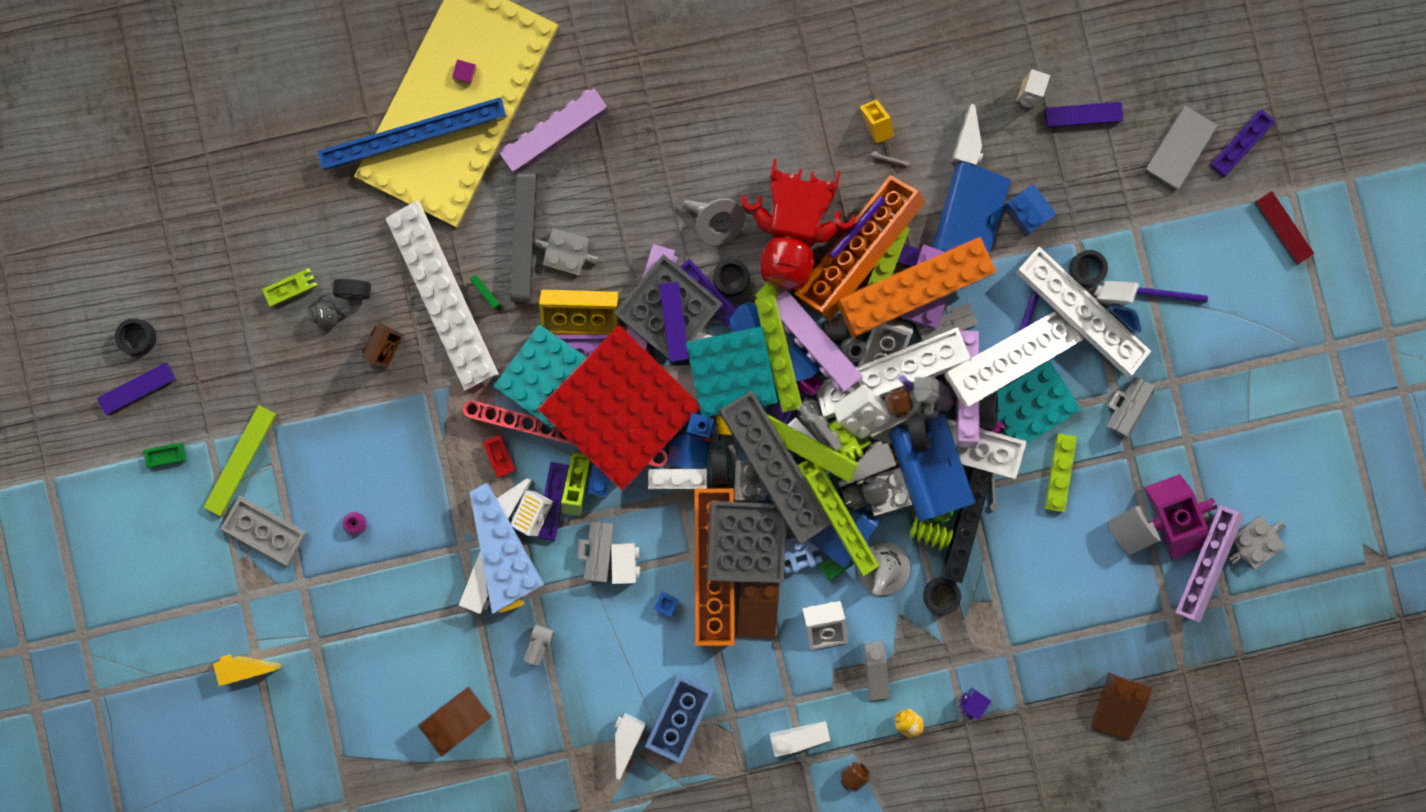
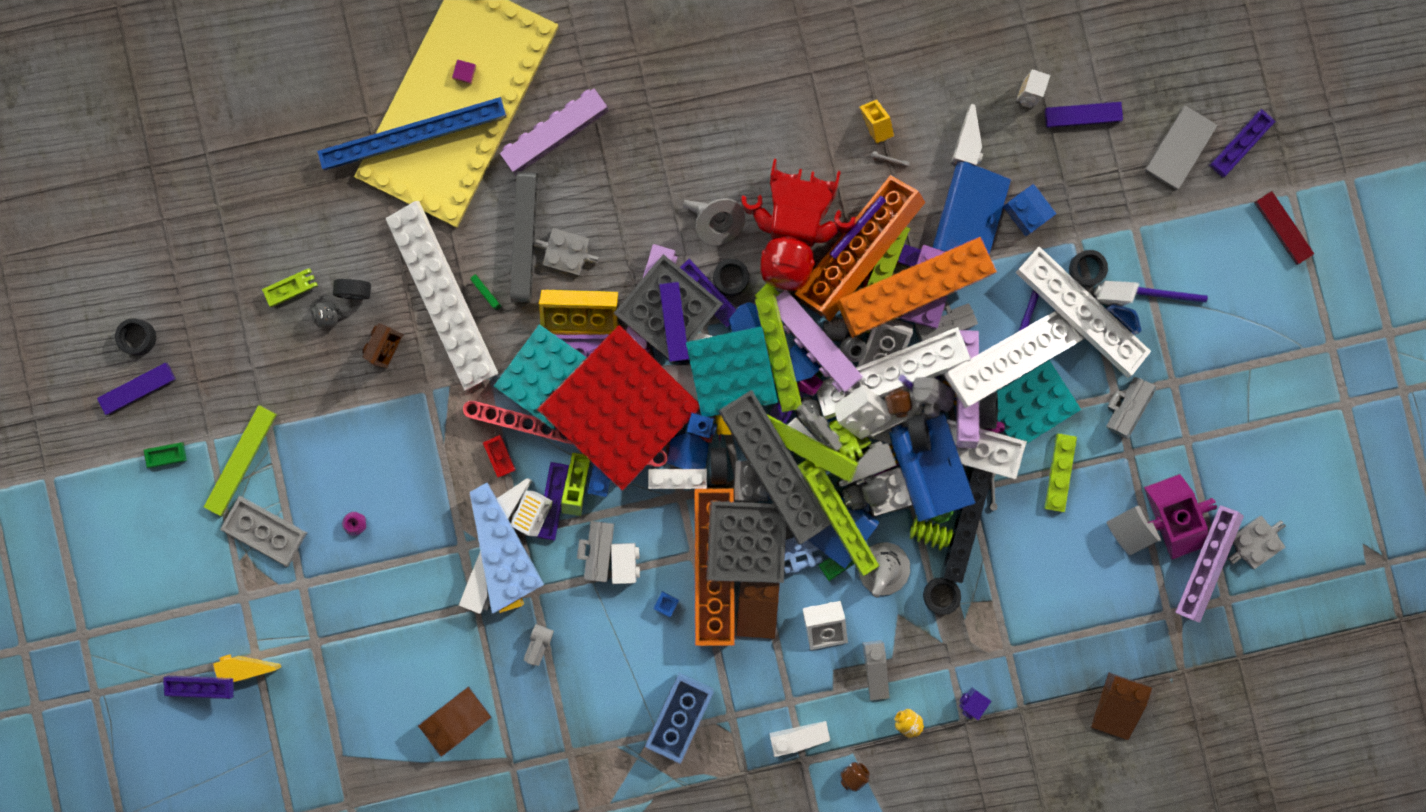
(198, 687): none -> dark purple tile
(626, 738): white slope -> none

